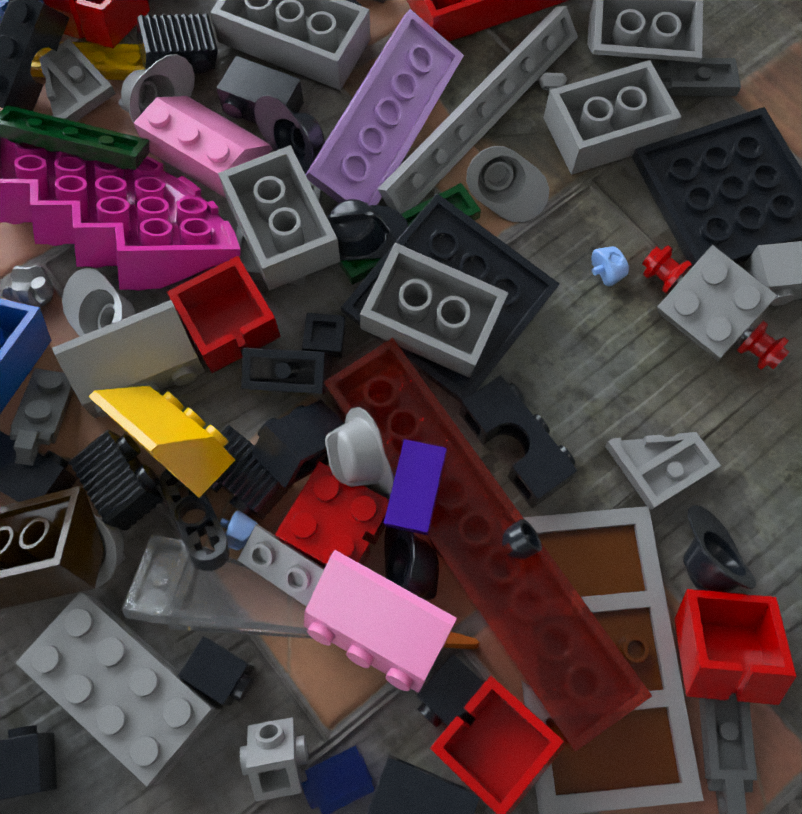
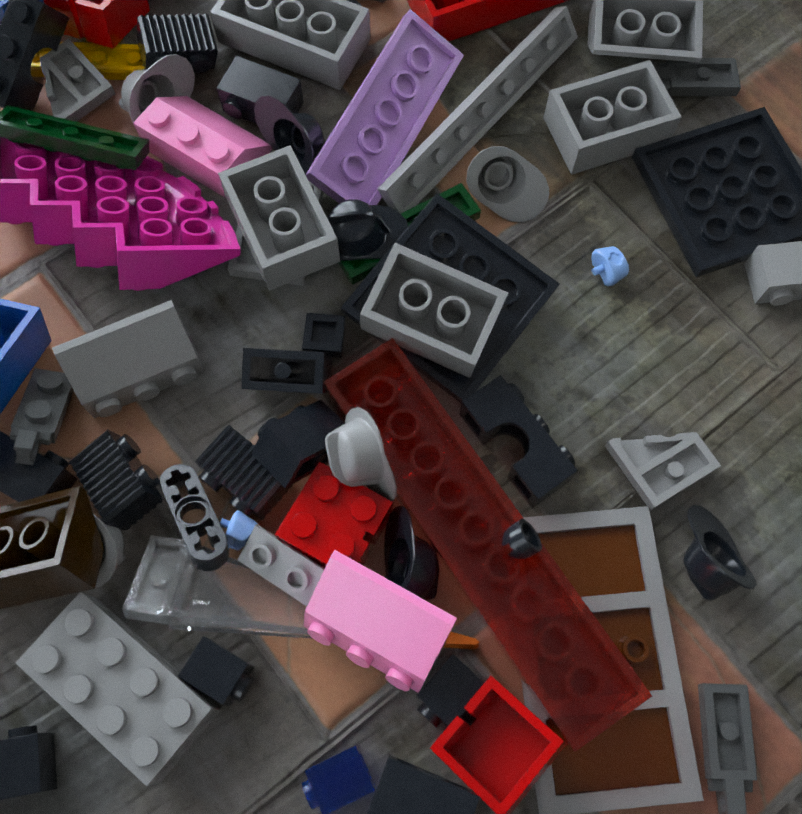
(29, 286): light grey arm -> none
(93, 302): light grey piece -> none
(168, 434): yellow slope -> none
(224, 313): red piece -> none
(271, 749): light grey brick -> none
(415, 487): dark purple tile -> none
(552, 80): light grey rock -> none
(716, 304): light grey brick -> none
(733, 647): red piece -> none

